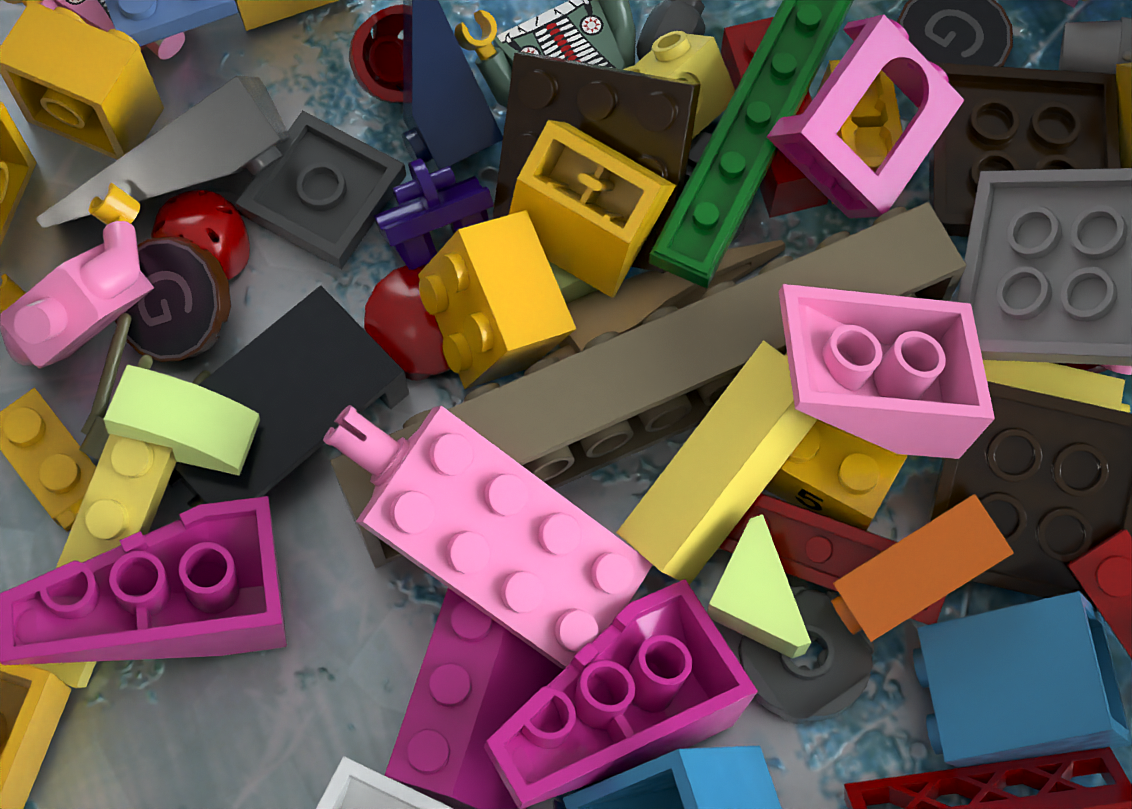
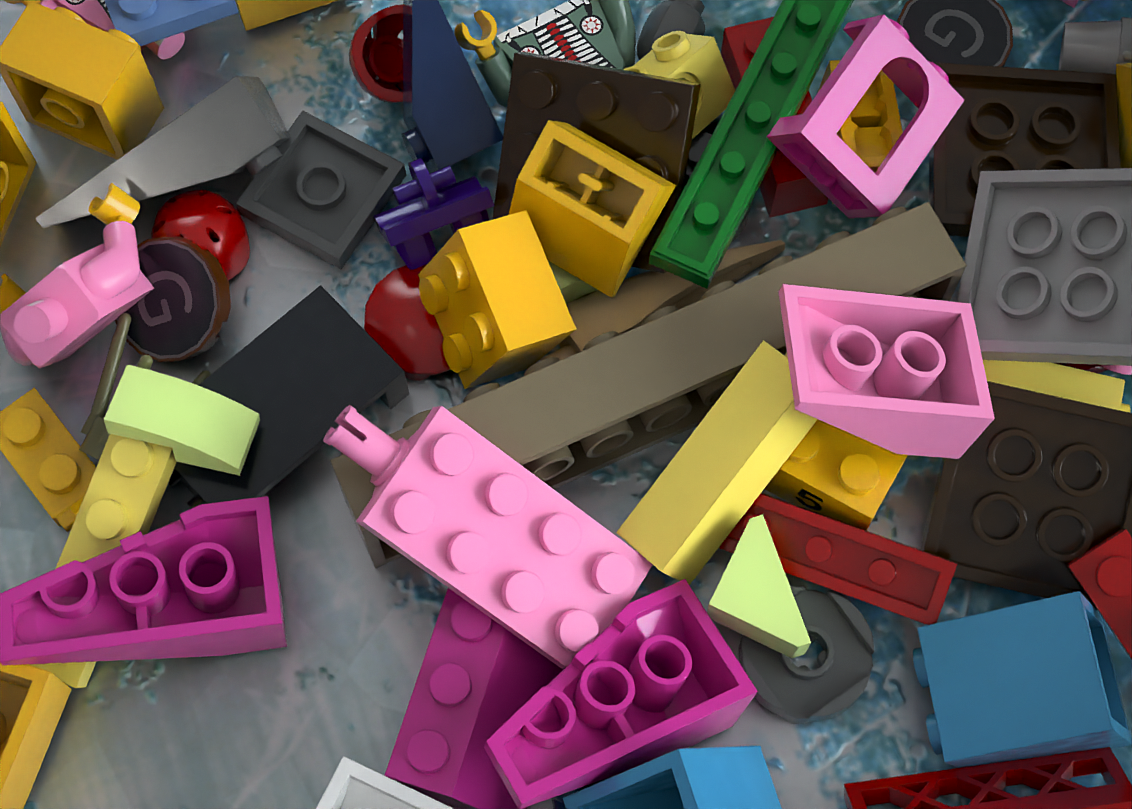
(920, 569): orange brick -> none

